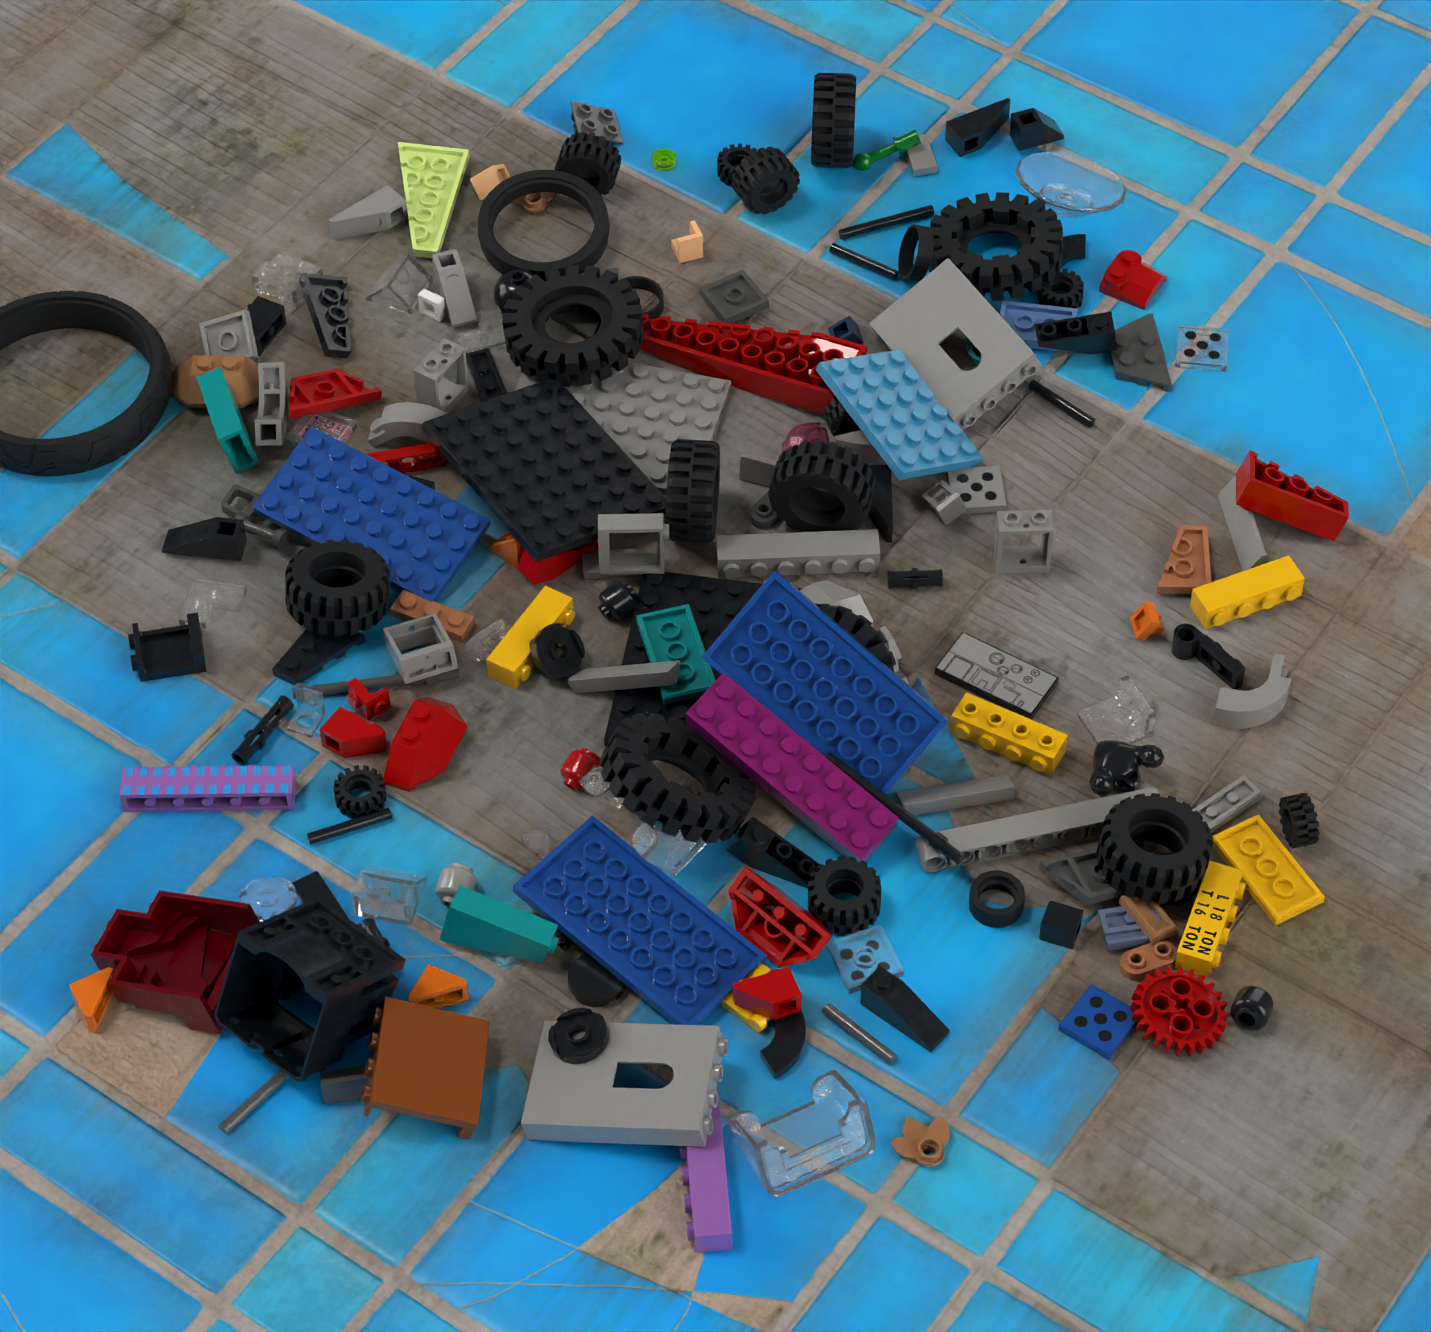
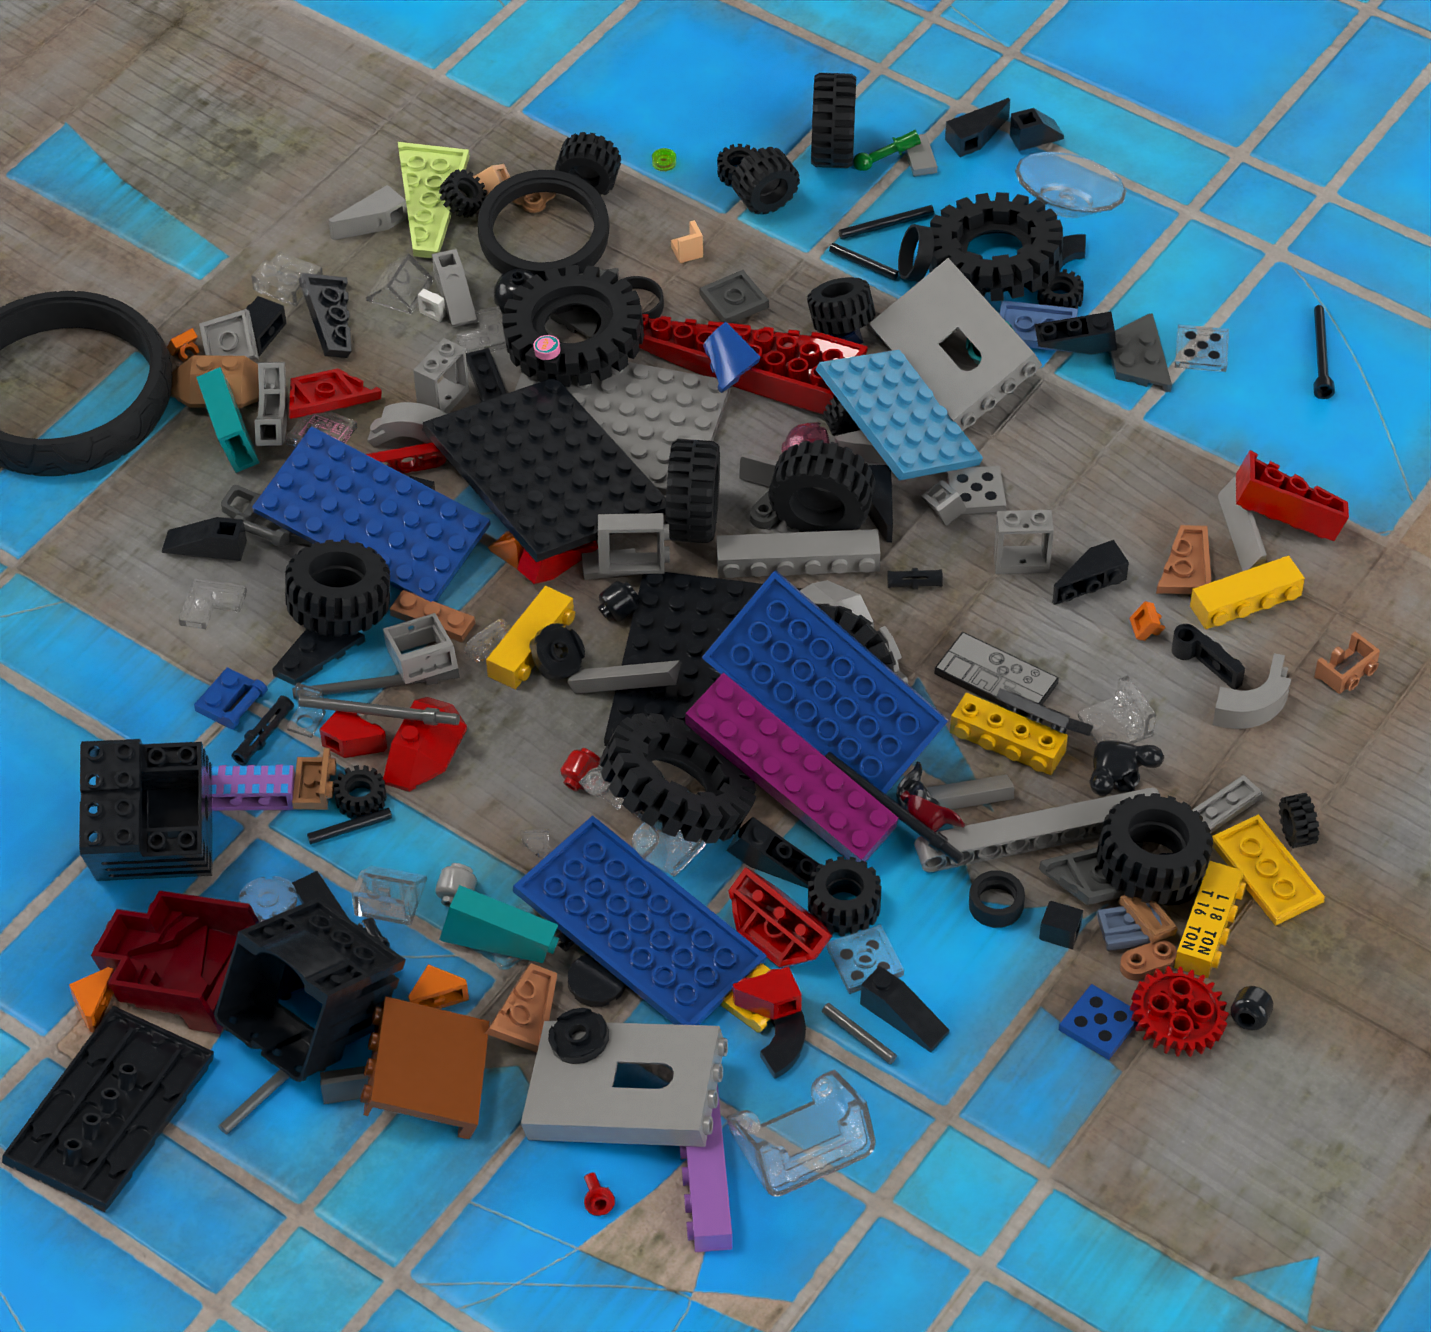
(108, 1108): none -> black piece
(149, 809): none -> black piece
(168, 650): black panel -> none
(183, 342): none -> orange tile
(224, 694): none -> blue plate
(313, 782): none -> medium nougat bracket
(367, 704): red bracket -> none
(429, 716): none -> dark grey bar
(456, 200): none -> black tyre
(526, 1009): none -> nougat wing
(547, 347): none -> bright pink tile
(596, 120): dark grey hinge -> none
(598, 1199): none -> red plate
(675, 637): teal tile -> none
(729, 355): none -> blue slope
(841, 305): none -> black tyre
(920, 1139): medium nougat plate -> none
(921, 803): none -> dark red hair
(1039, 713): none -> black wing
(1061, 403): black bar -> none
(1094, 570): none -> black slope
(1131, 280): red slope -> none
(1323, 385): none -> black piece
(1348, 665): none -> nougat window

